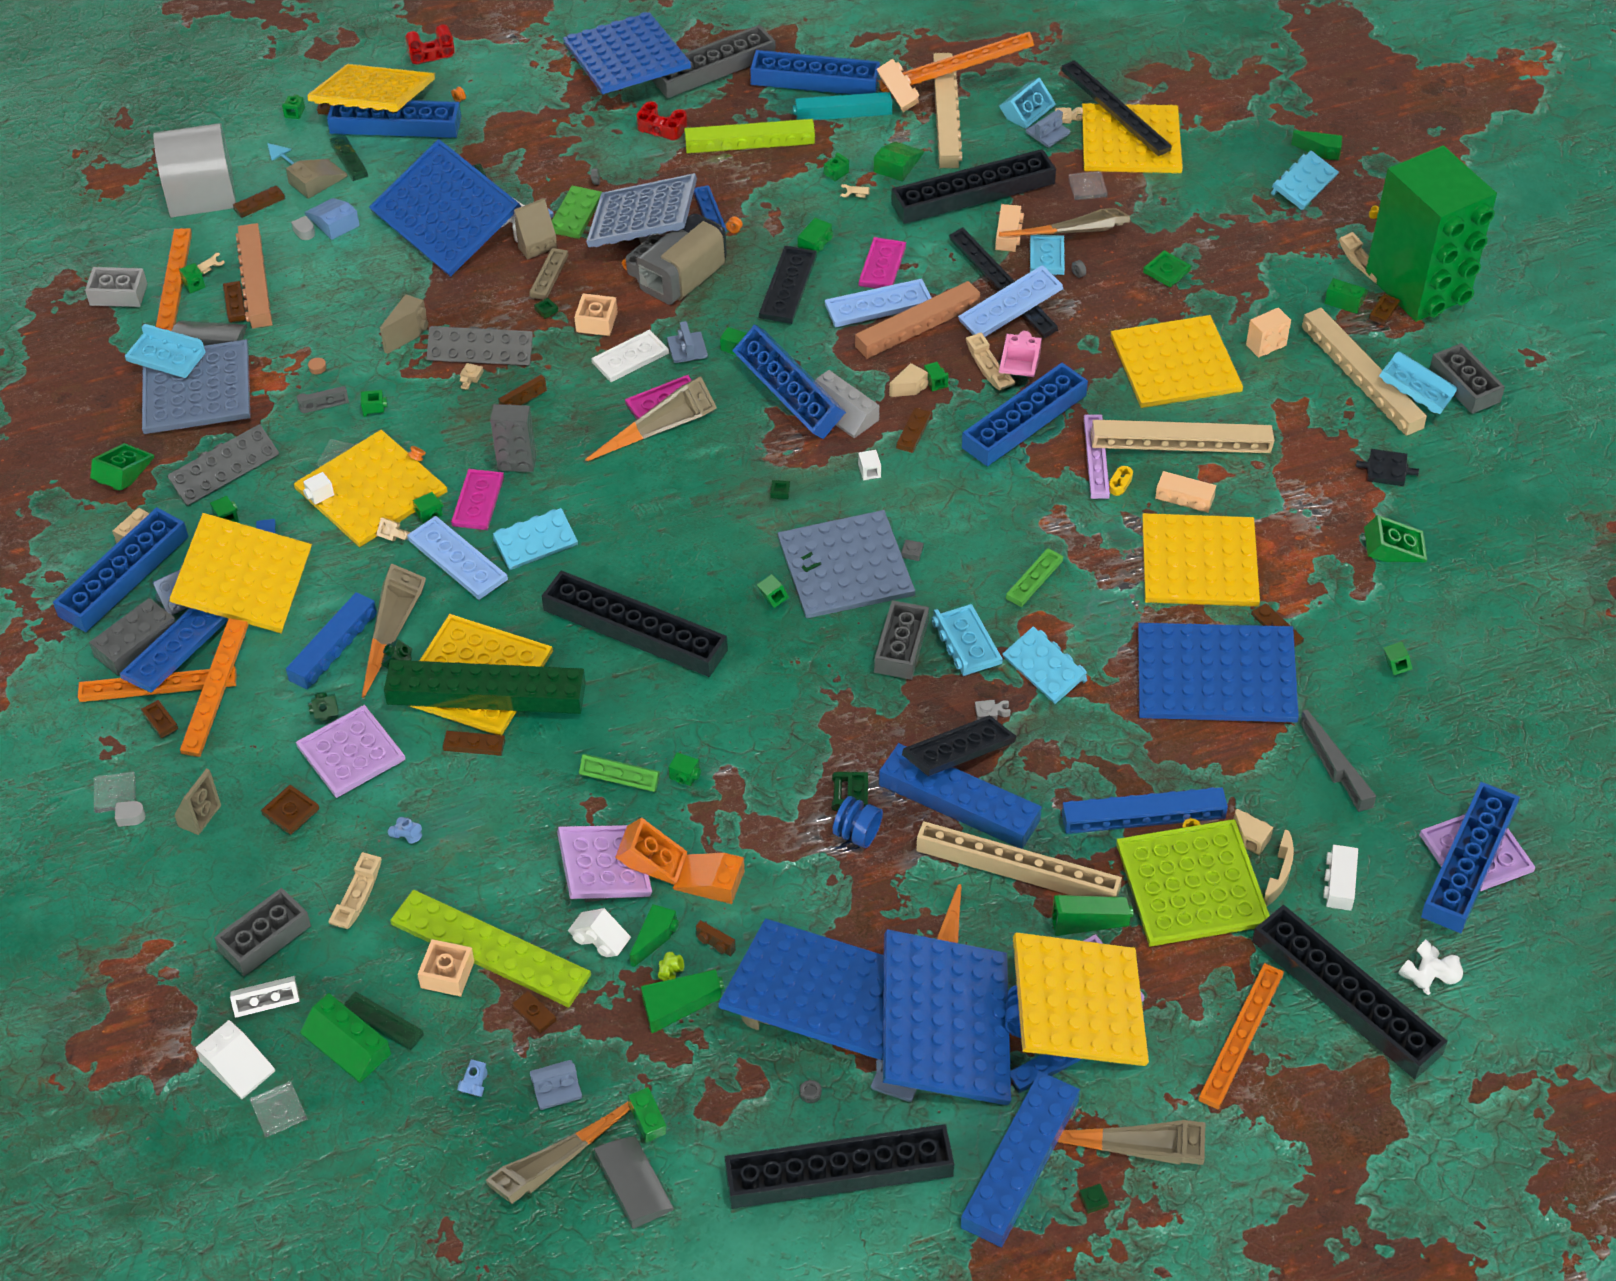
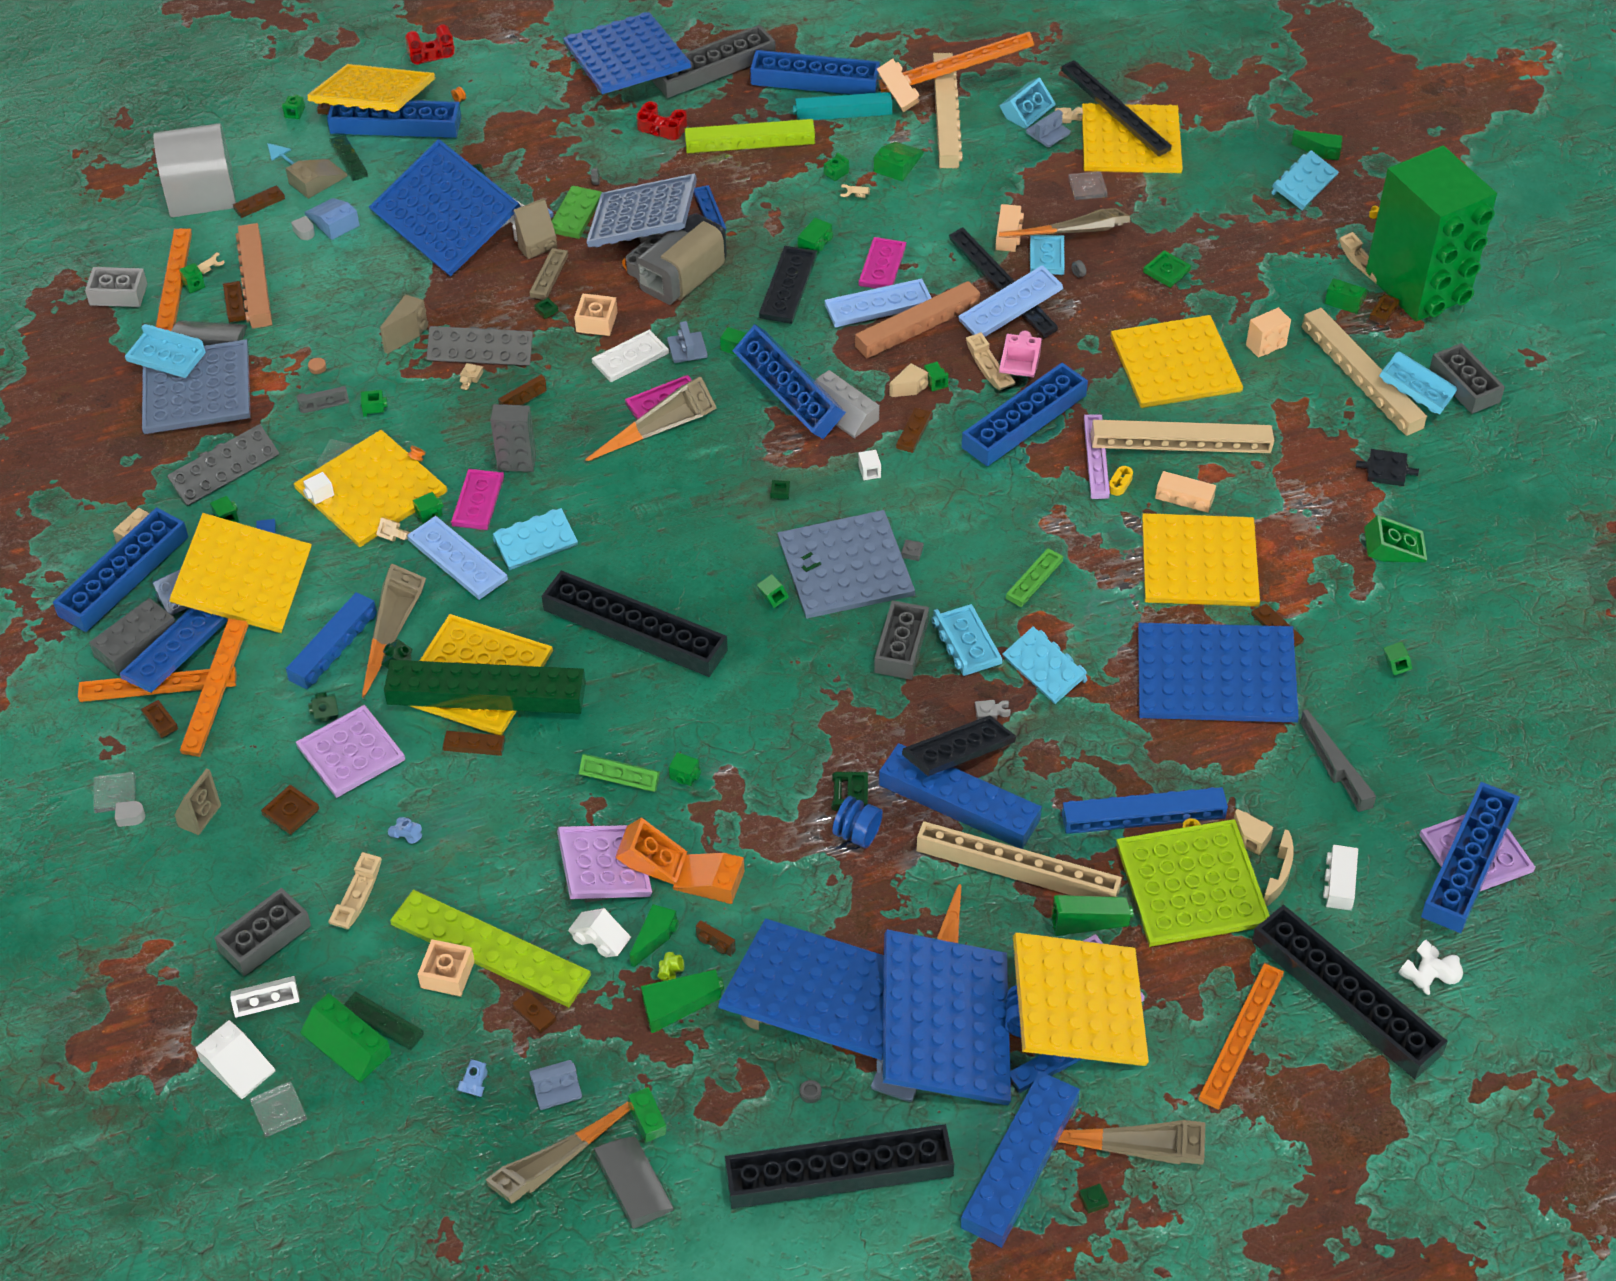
(120, 466): green slope -> none
(737, 224): orange bush -> none
(973, 186): black brick -> none

